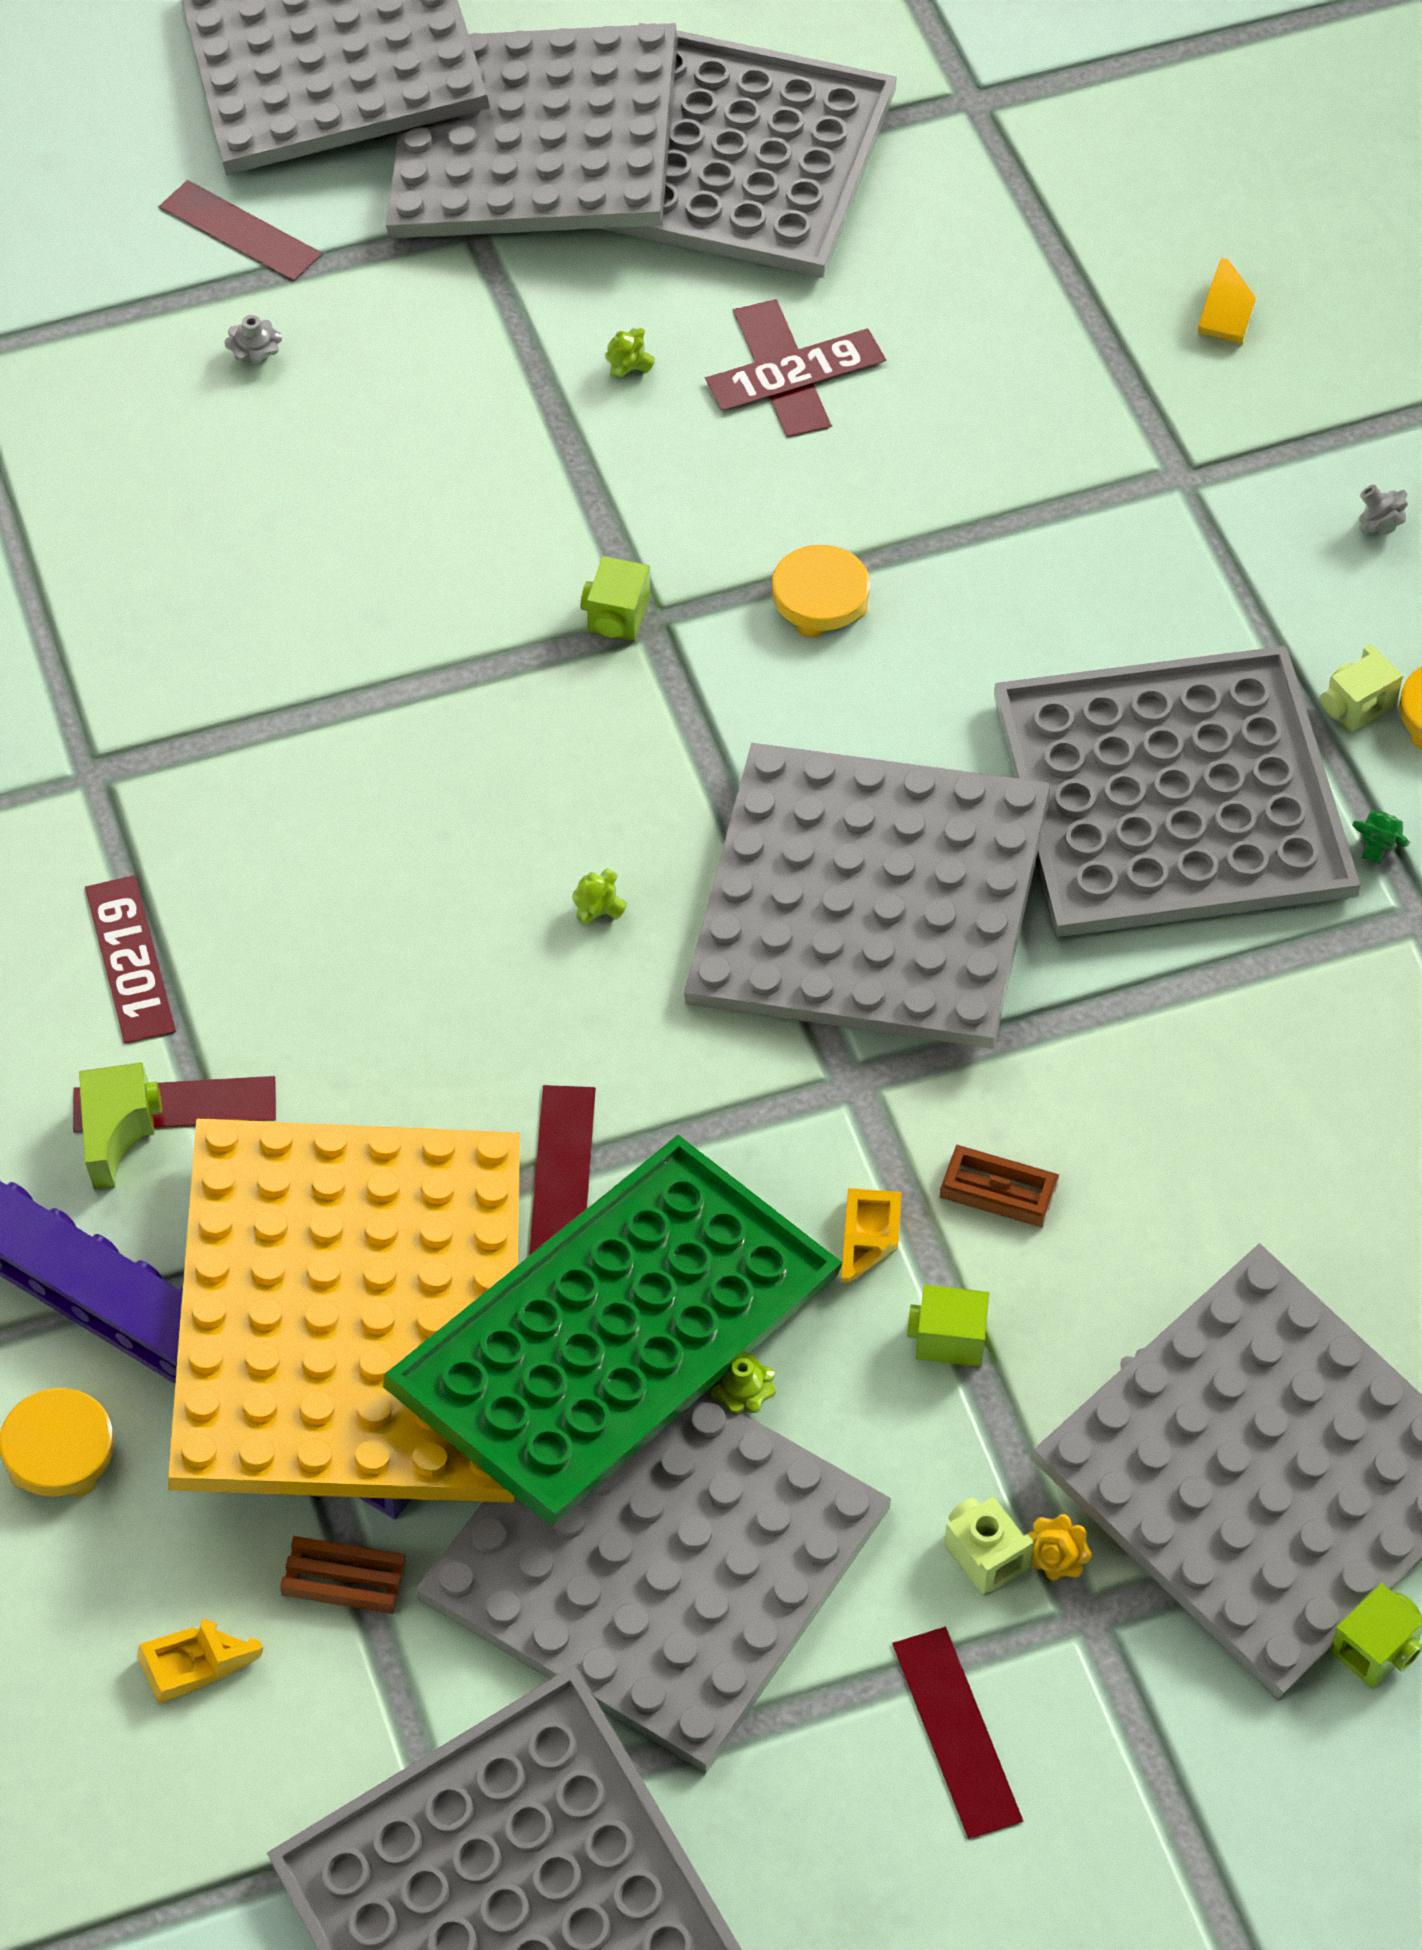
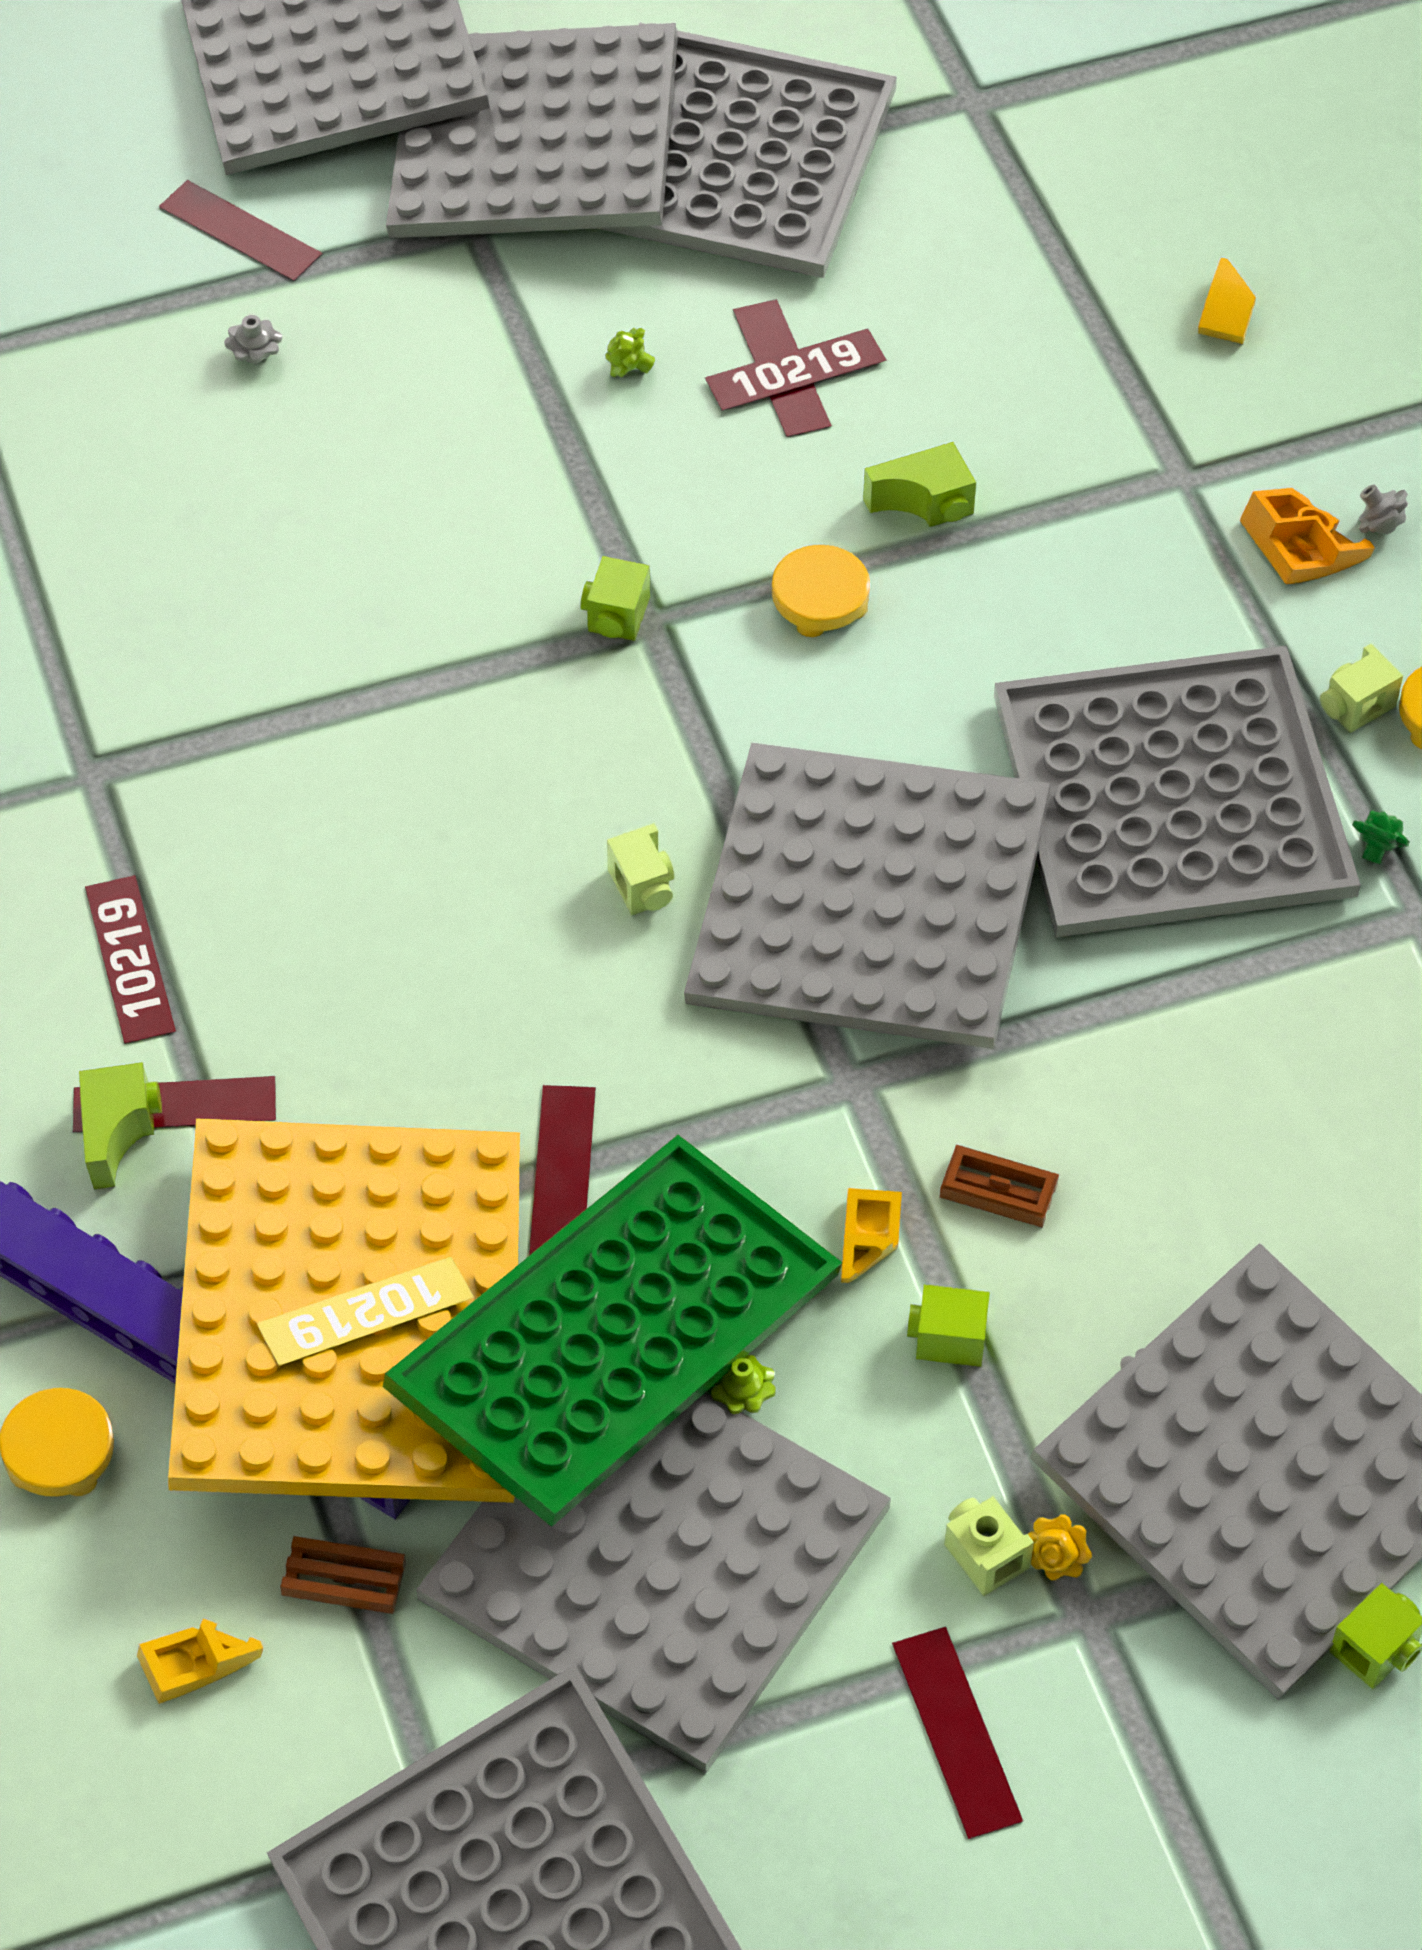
(364, 1310): none -> light yellow sticker
(598, 896): lime plant -> none
(640, 869): none -> yellowish green brick
(925, 483): none -> lime arch
(1299, 537): none -> light orange slope

